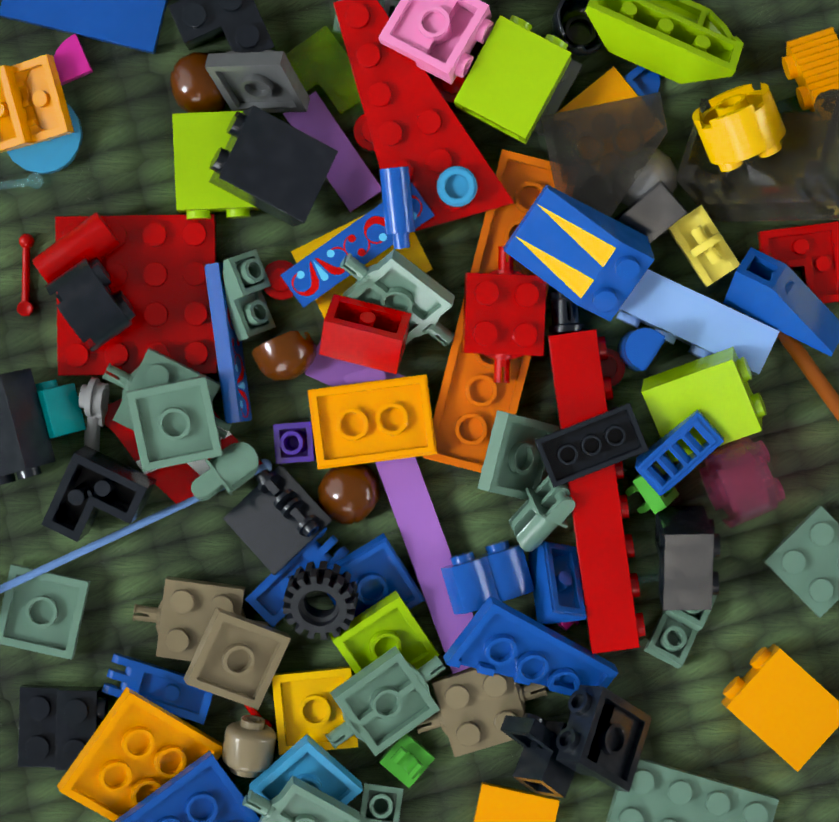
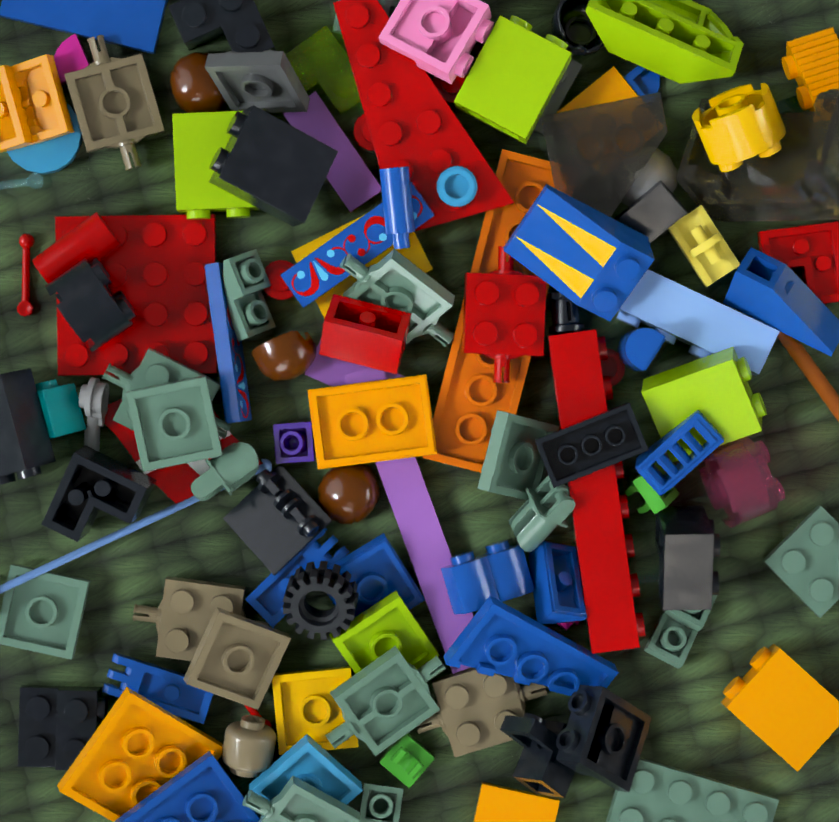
(114, 103): none -> dark tan plate

